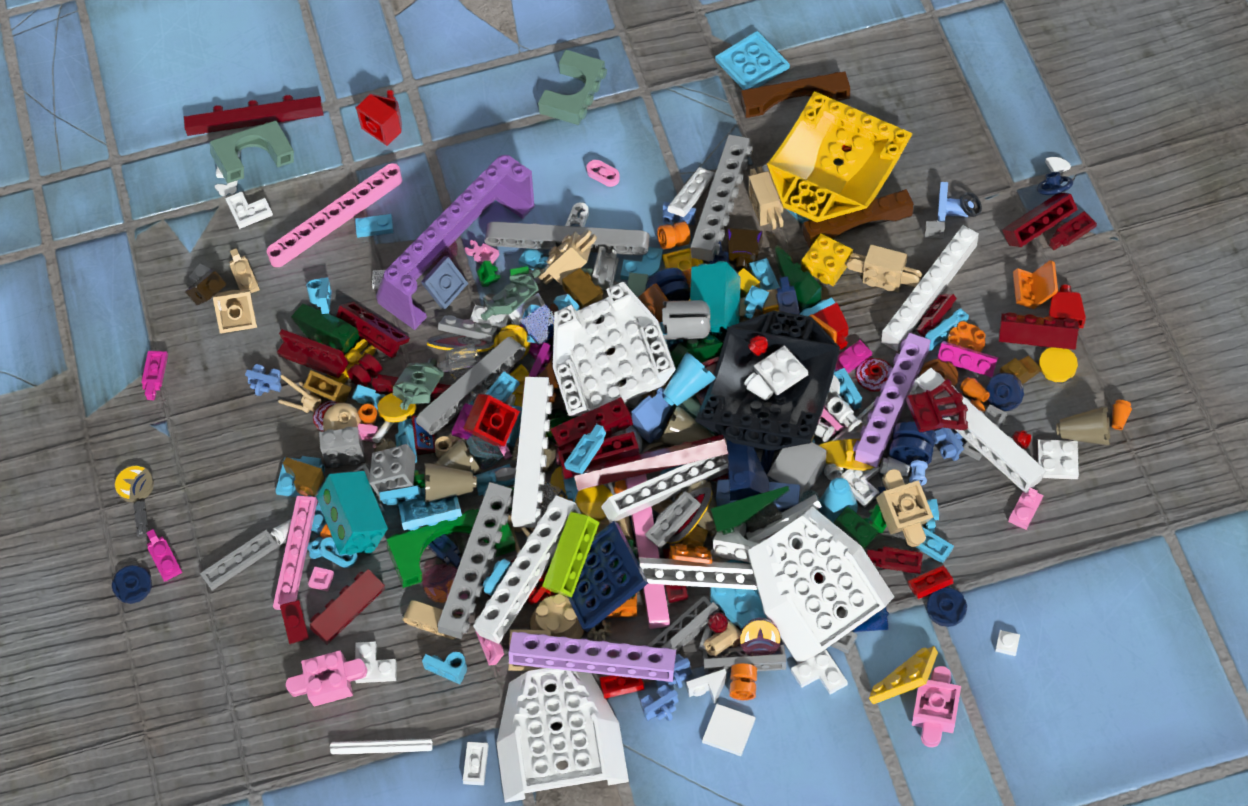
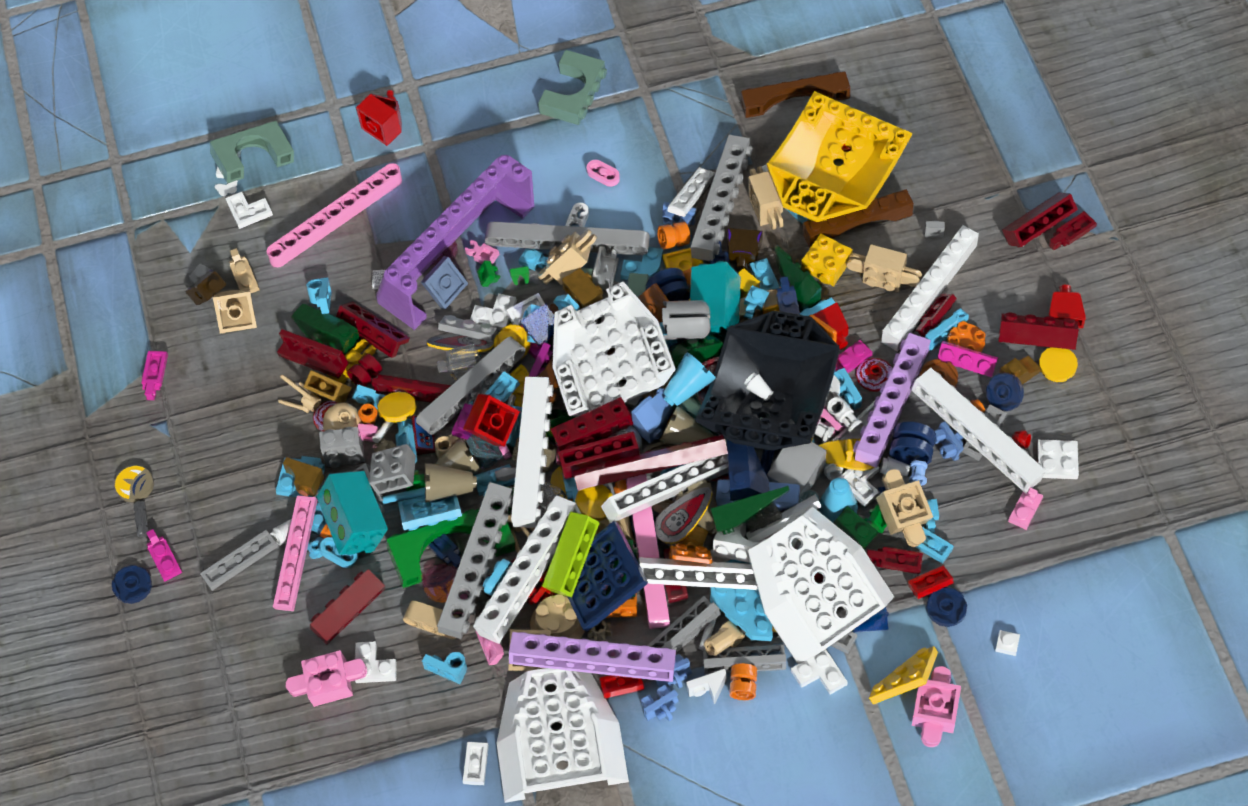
(253, 115): dark red piece -> none
(263, 382): medium blue hips -> none
(294, 622): dark red tile -> none
(321, 579): bright pink plate -> none
(374, 225): medium azure plate -> none
(381, 746): white axle -> none
(409, 494): medium azure plate -> none
(417, 383): sand green plate -> none
(513, 295): sand green plate -> none
(585, 450): medium azure hinge -> none
(672, 519): light grey plate -> none
(718, 622): dark red plate -> none
(729, 730): white tile -> none
(752, 61): medium azure plate -> none
(758, 345): red plate -> none
(760, 637): tile -> none
(780, 370): white plate -> none
(926, 412): dark red plate -> none
(956, 207): light blue piece -> none
(974, 389): orange cone -> none
(1035, 287): orange bracket -> none
(1053, 182): dark blue piece -> none
(1057, 164): white tile -> none
(1086, 427): dark tan cone -> none
(1120, 414): orange cone -> none

